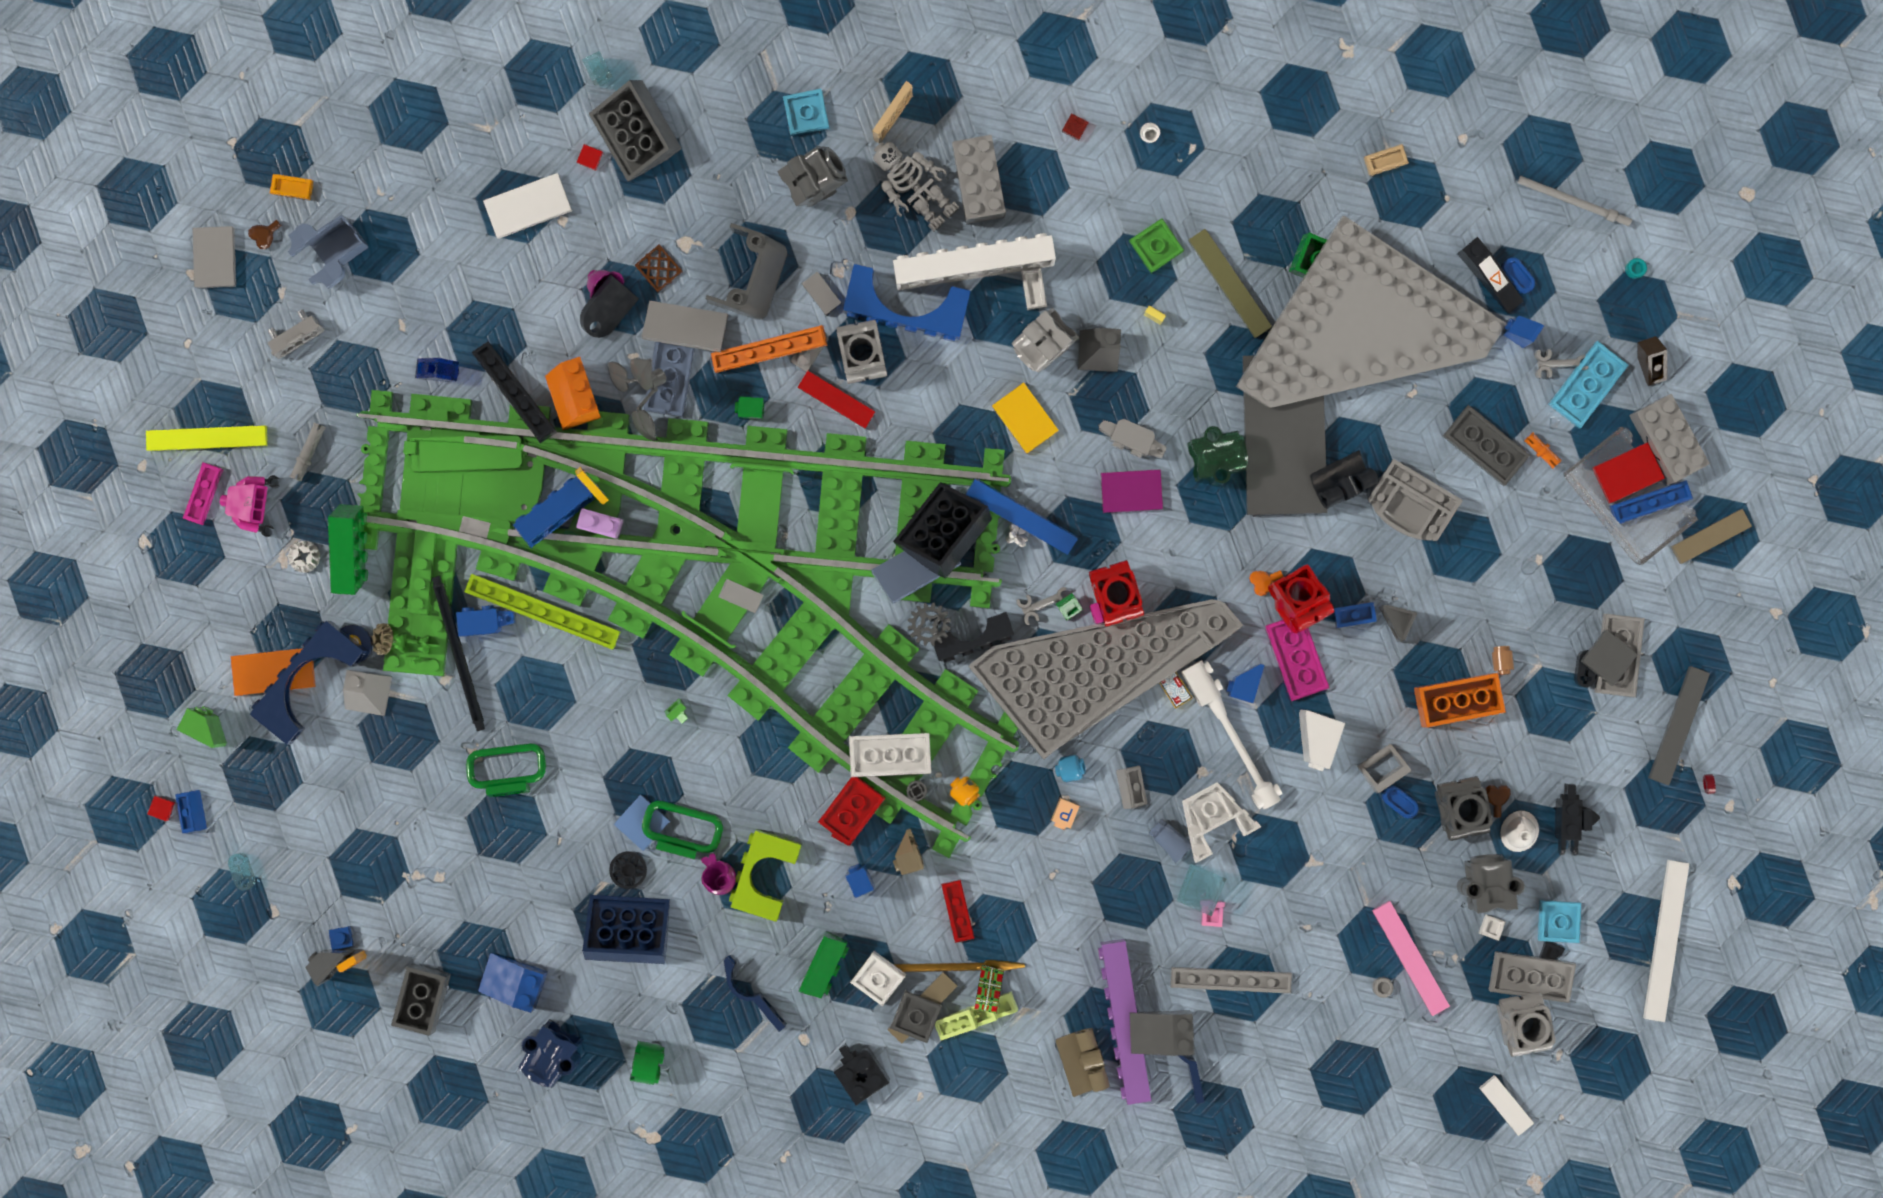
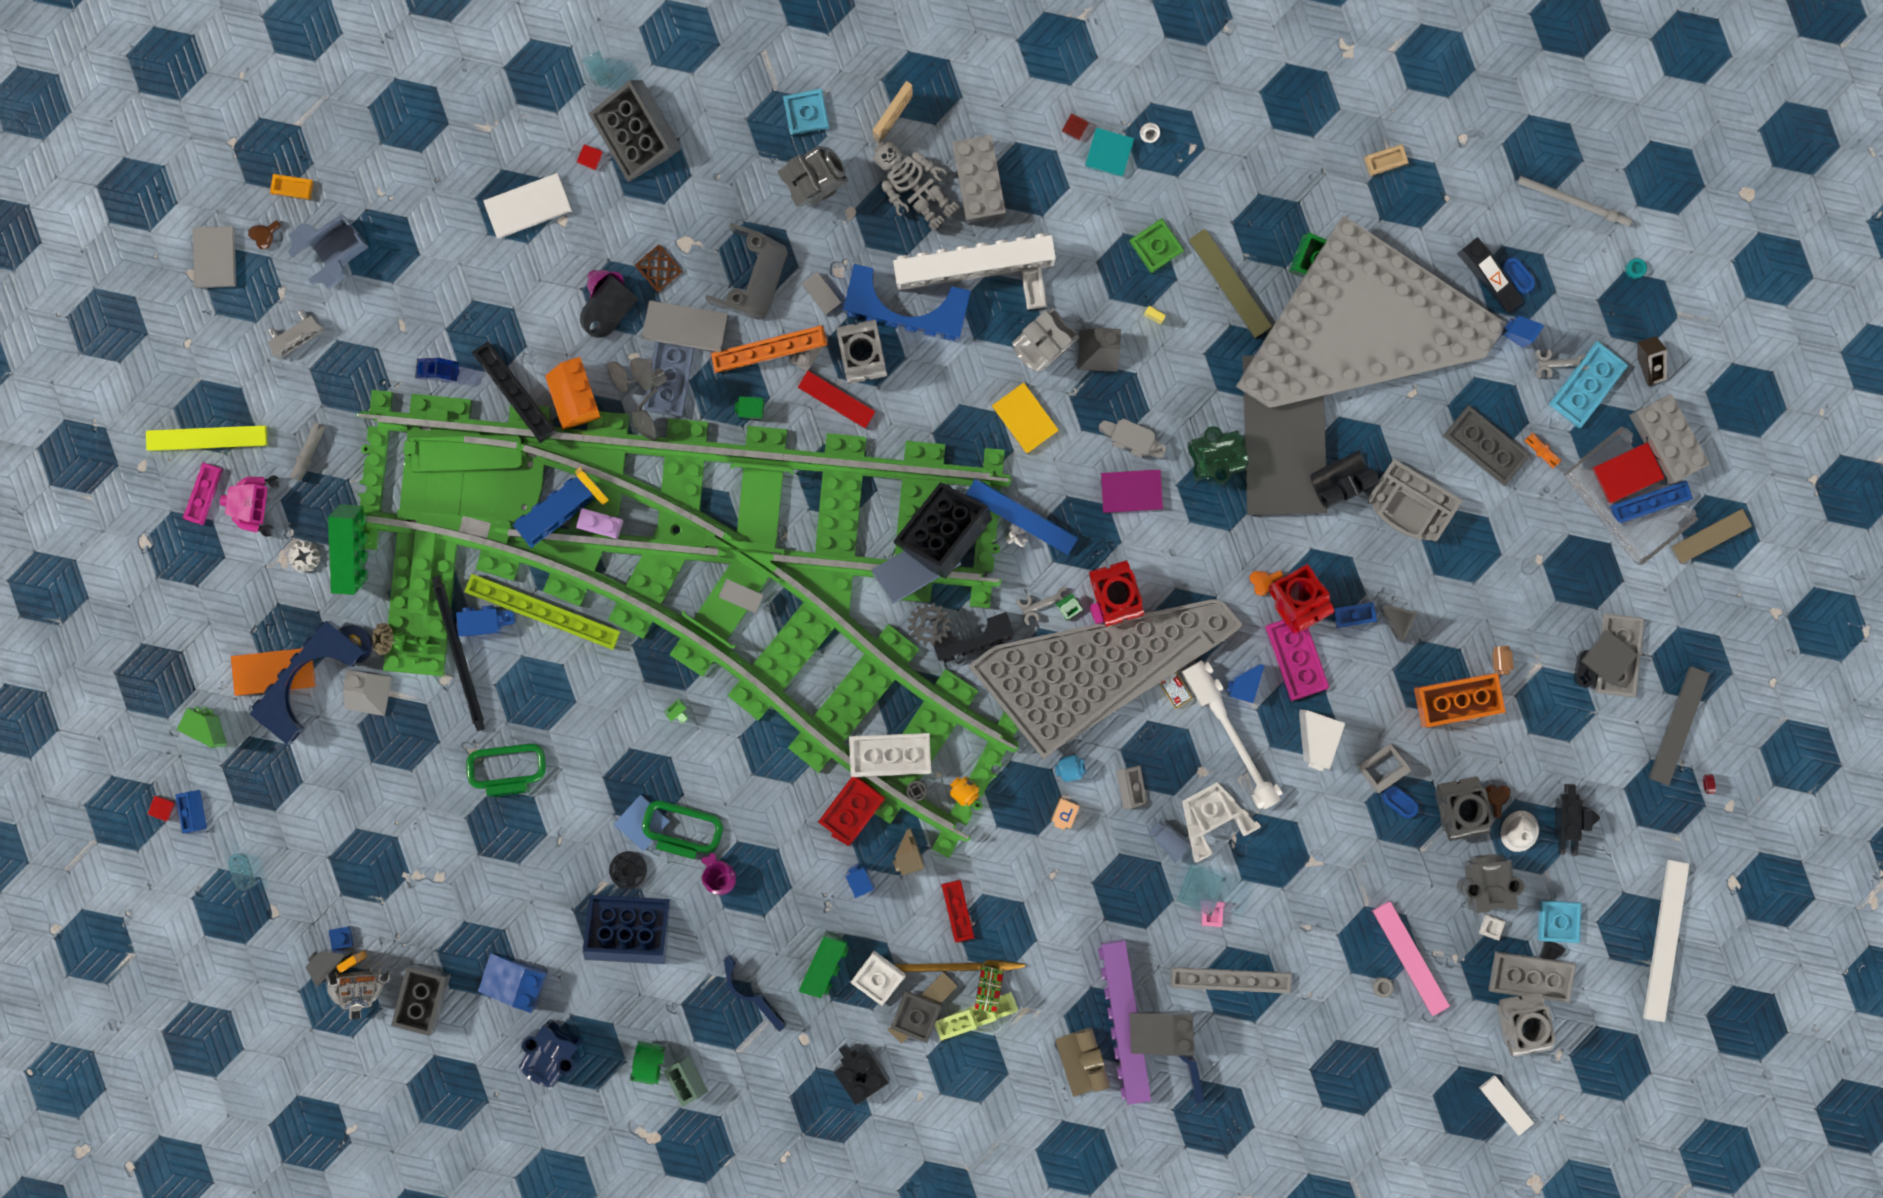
(356, 989): none -> torso
(685, 1081): none -> sand green brick
(746, 896): lime arch -> none
(1109, 152): none -> teal tile

